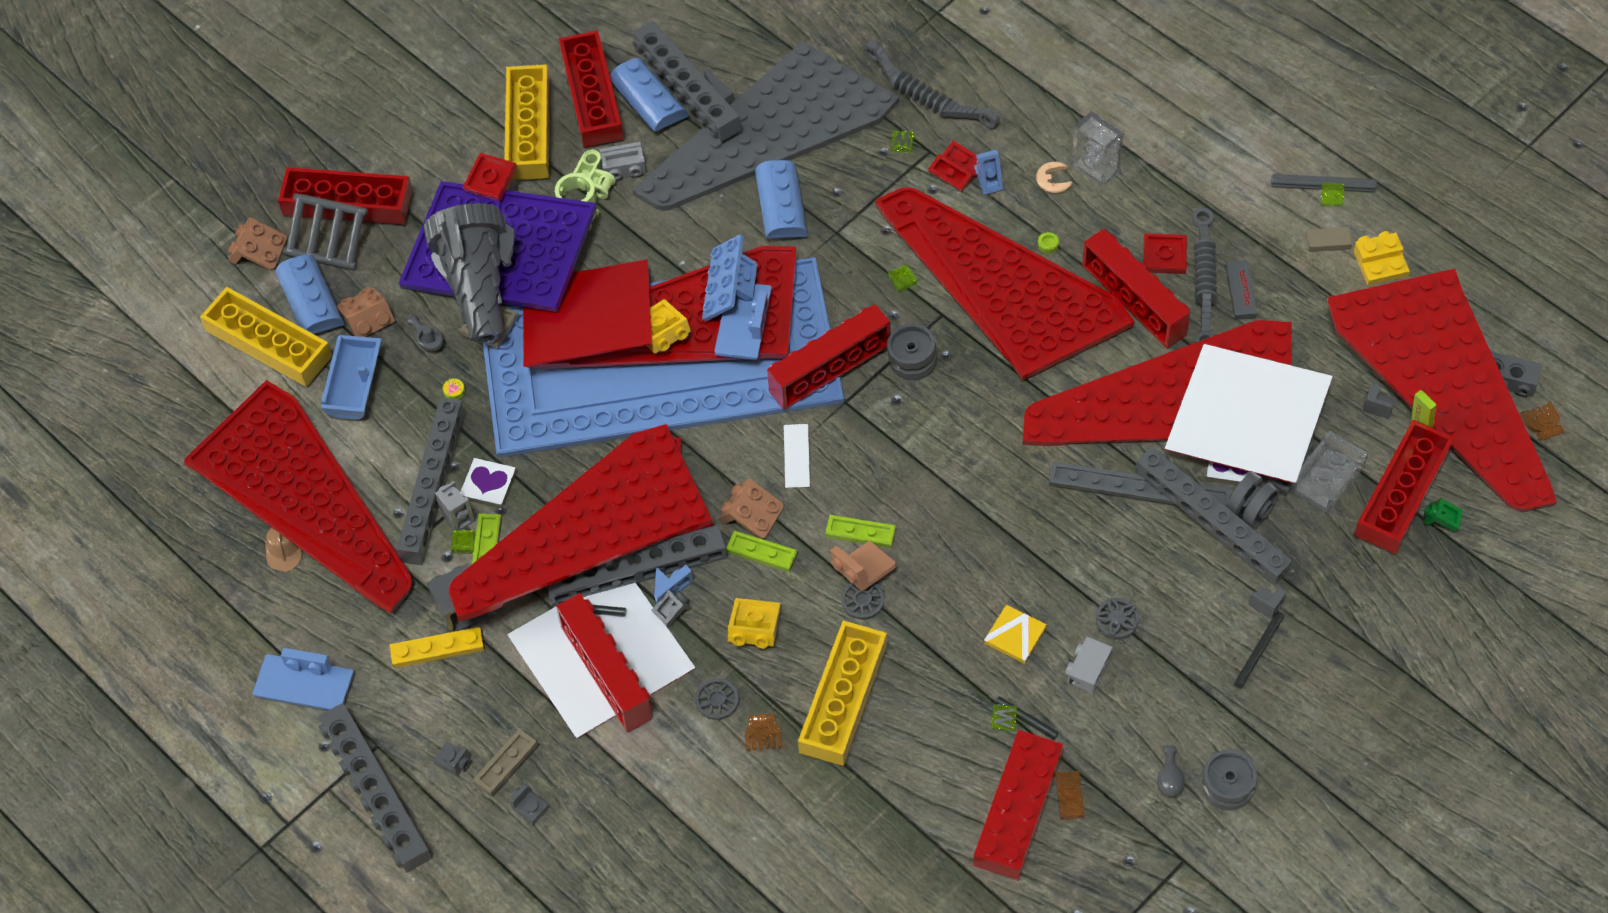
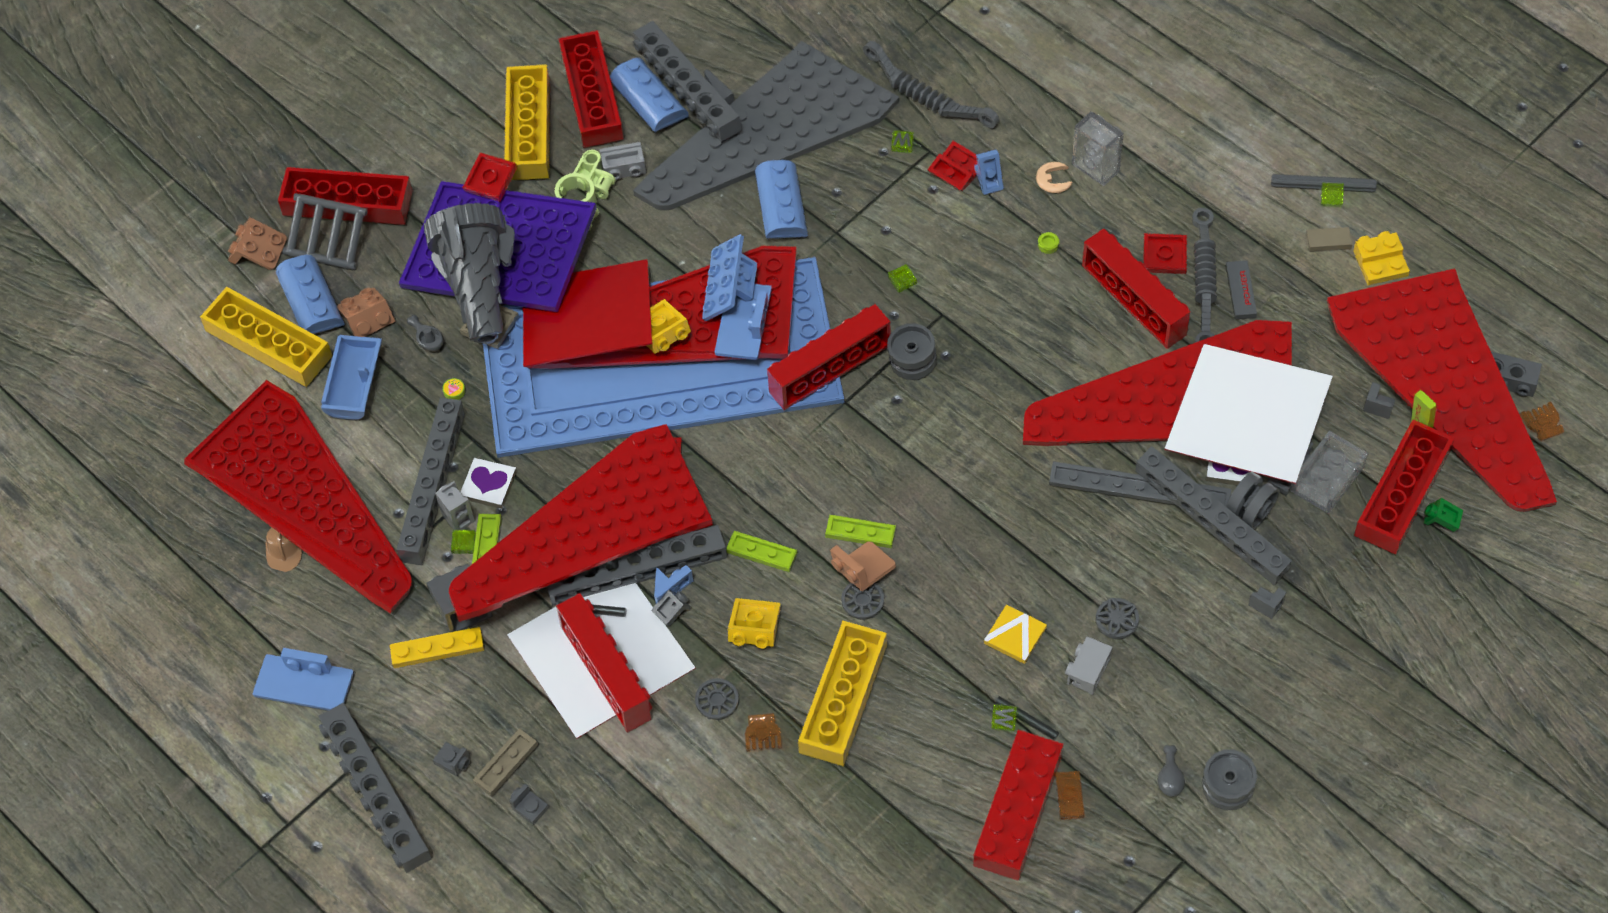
(751, 508): nougat bracket -> none
(796, 455): white sticker -> none
(1015, 296): red wing -> none
(1258, 650): pearl dark grey bar -> none

